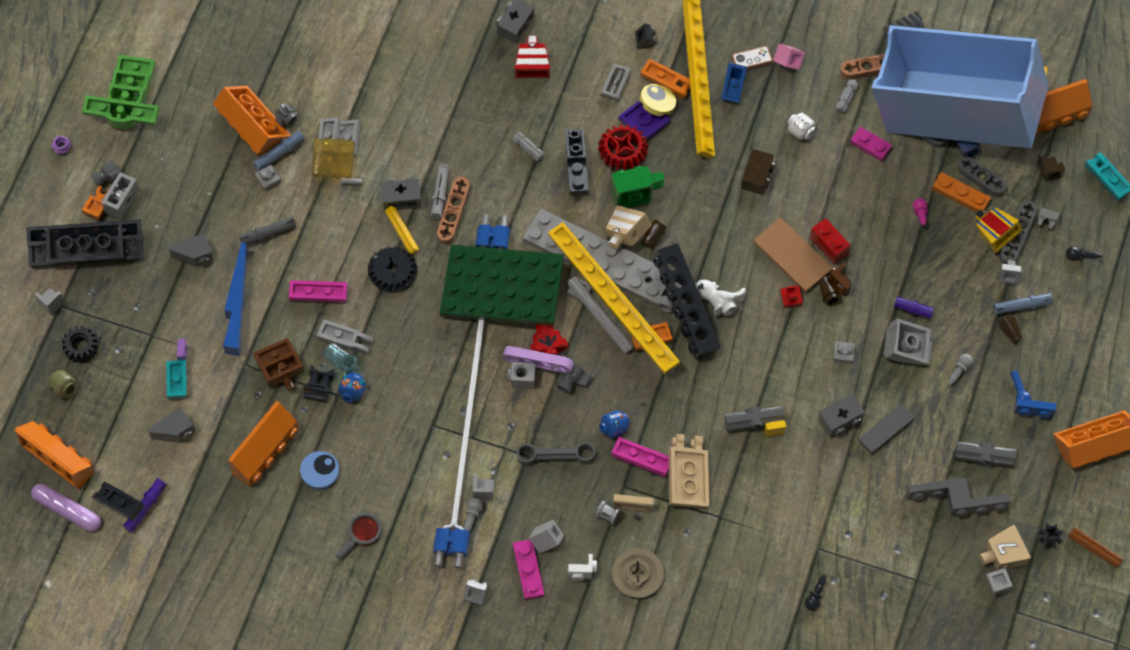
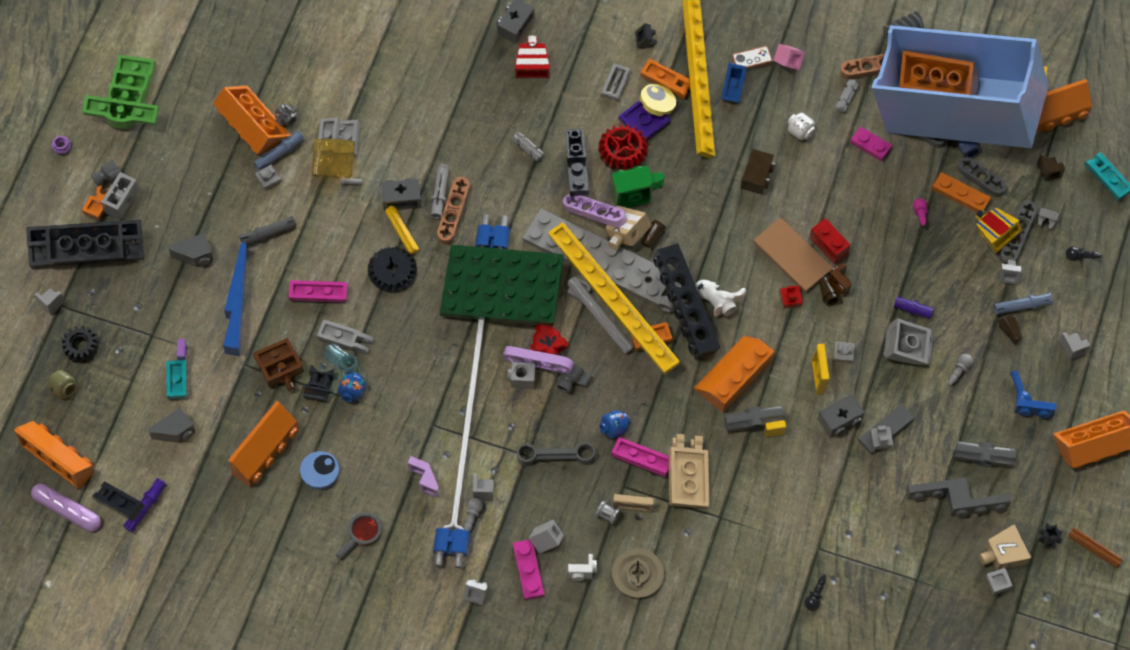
(427, 483): none -> lavender slope
(592, 213): none -> lavender beam
(735, 372): none -> orange slope
(820, 369): none -> yellow tile
(881, 437): none -> light grey tile
(938, 74): none -> orange slope
(1073, 345): none -> light grey panel

